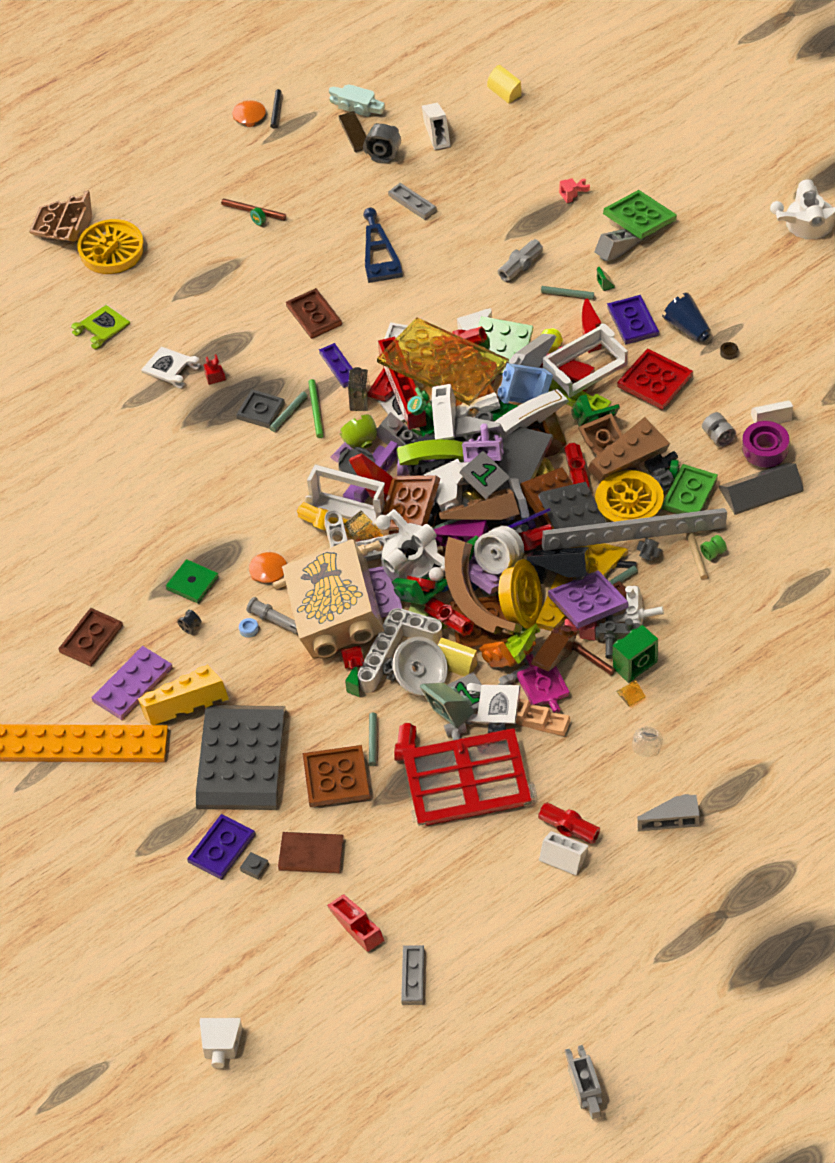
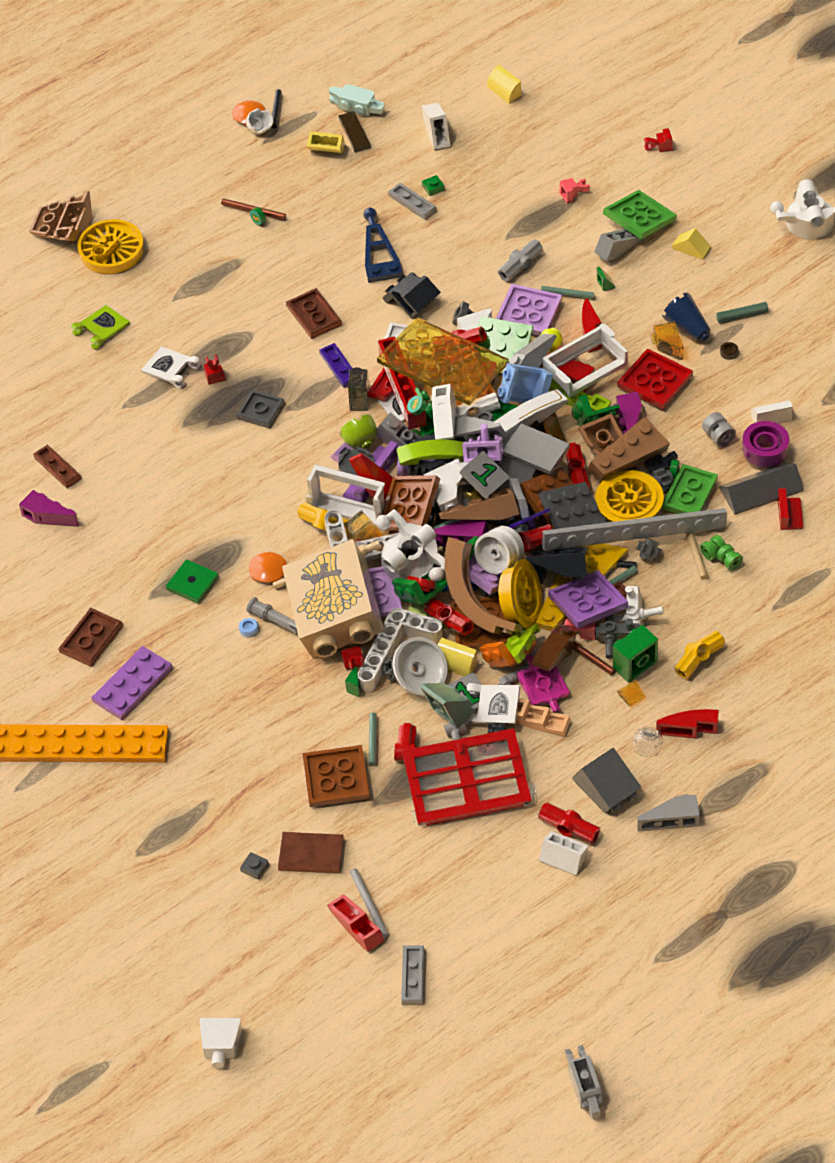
(45, 511): none -> magenta slope
(57, 466): none -> copper tile
(183, 695): yellow wedge -> none
(189, 621): black wheel -> none
(221, 846): dark purple tile -> none
(240, 757): dark grey slope -> none
(259, 121): none -> white hair
(288, 411): sand green bar -> none
(315, 408): bright green bar -> none
(326, 142): none -> light yellow brick
(368, 902): none -> light grey bar
(382, 142): dark grey brick -> none
(412, 293): none -> black piece
(433, 185): none -> green plate
(462, 310): none -> dark grey tile
(530, 307): none -> lavender plate
(536, 449): none -> light grey tile
(607, 781): none -> dark grey slope
(630, 410): none -> magenta slope
(633, 319): dark purple tile -> none
(663, 141): none -> red piece
(668, 340): none -> clear yellow slope
(688, 723): none -> red slope
(692, 244): none -> light yellow slope
(697, 652): none -> yellow piece
(729, 557): none -> bright green wheel
(742, 312): none -> sand green axle
(789, 511): none -> red panel

